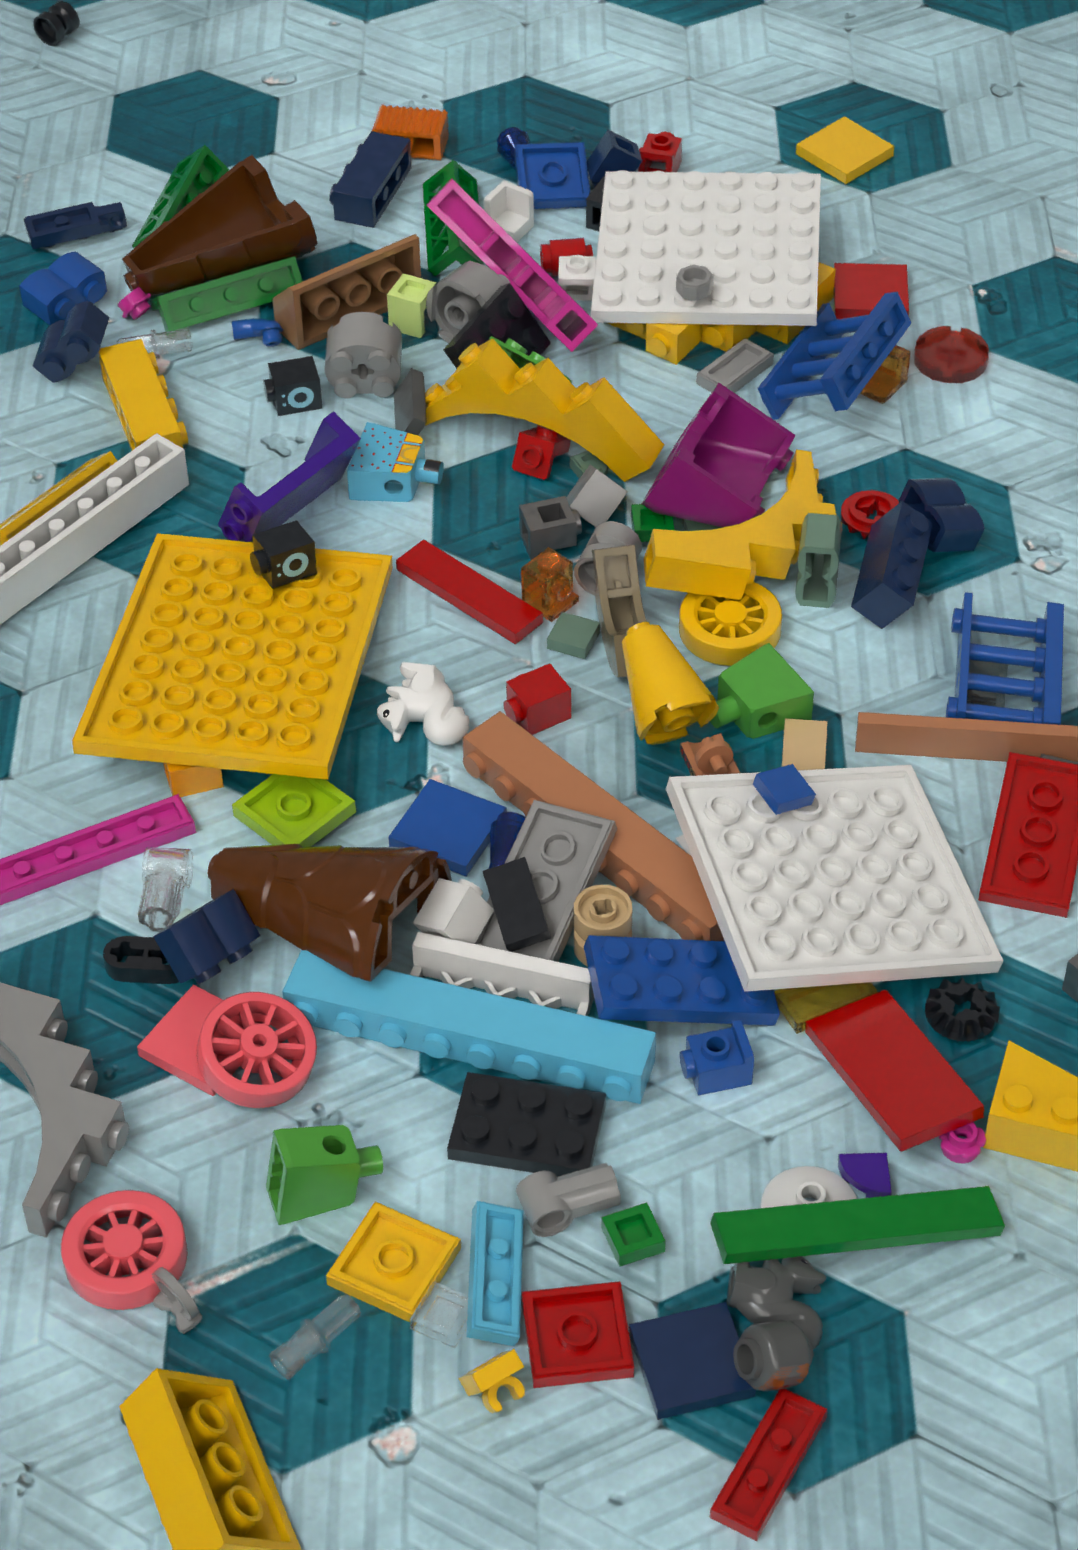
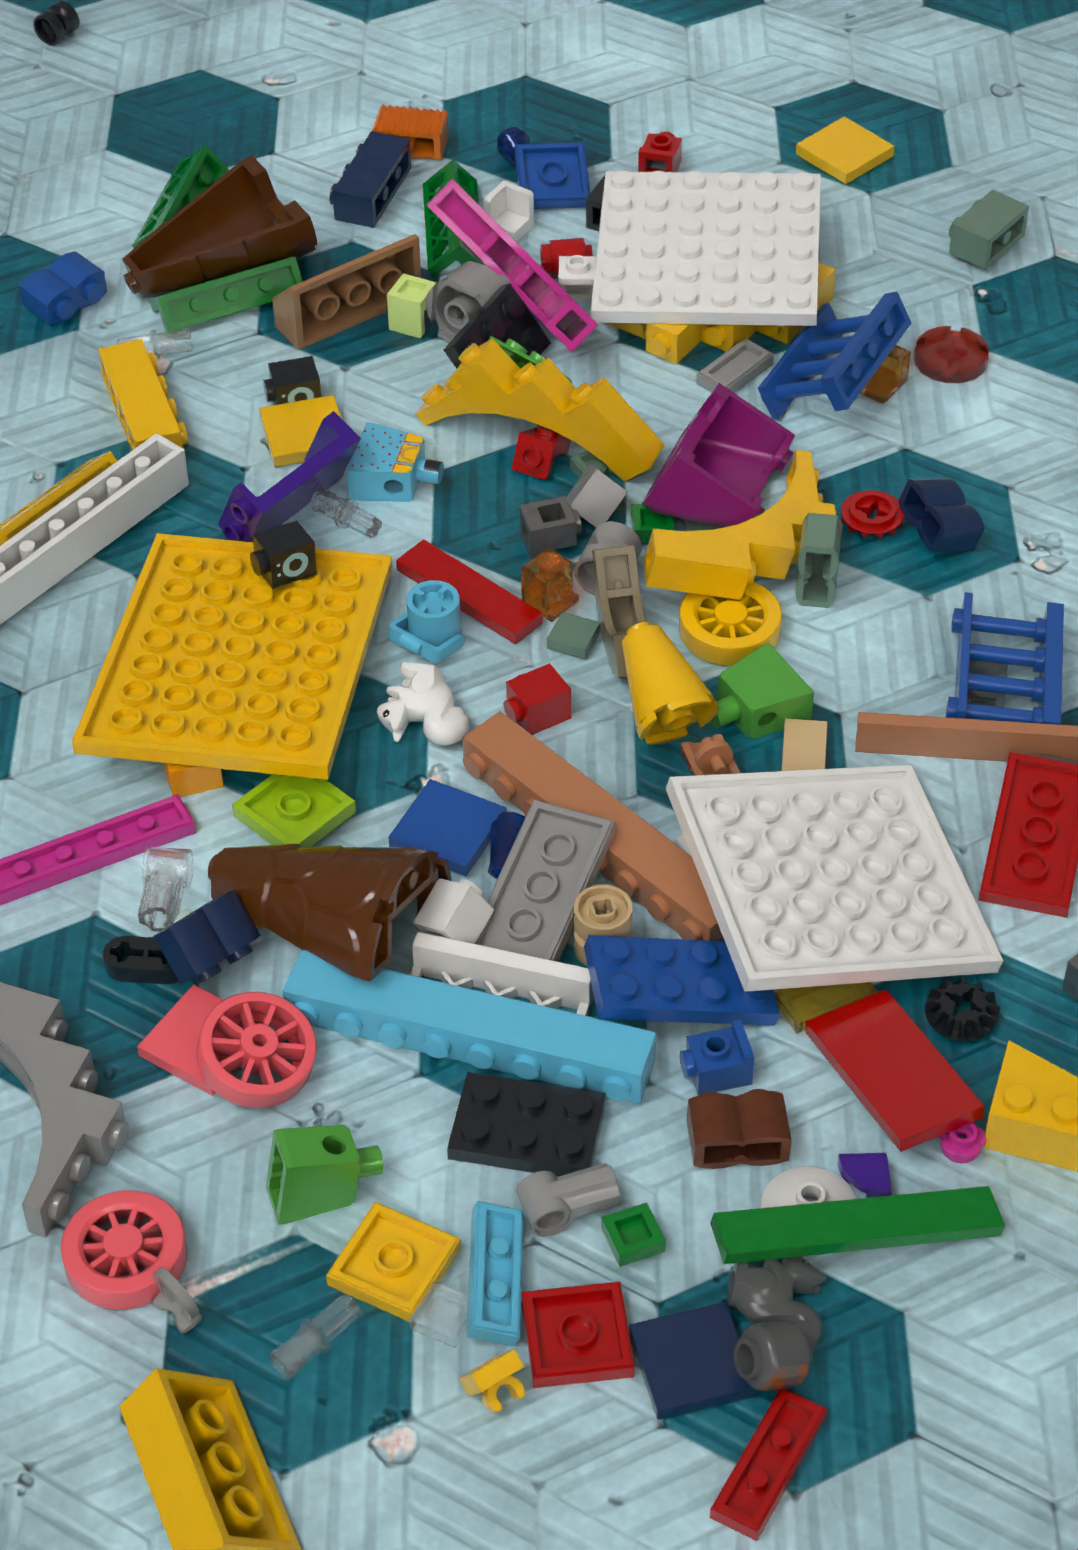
(71, 341): dark blue brick -> none
(73, 223): dark blue hinge -> none
(135, 304): dark pink plate -> none
(249, 328): blue arm -> none
(293, 426): none -> yellow tile
(345, 513): none -> clear axle
(363, 355): light grey brick -> none
(410, 403): dark grey tile -> none
(432, 621): none -> medium azure piece
(516, 904): black tile -> none
(613, 155): dark blue brick -> none
(694, 282): light grey tile -> none
(738, 1129): none -> copper brick
(784, 789): blue tile -> none
(862, 285): red tile -> none
(892, 565): dark blue brick -> none
(988, 229): none -> sand green brick

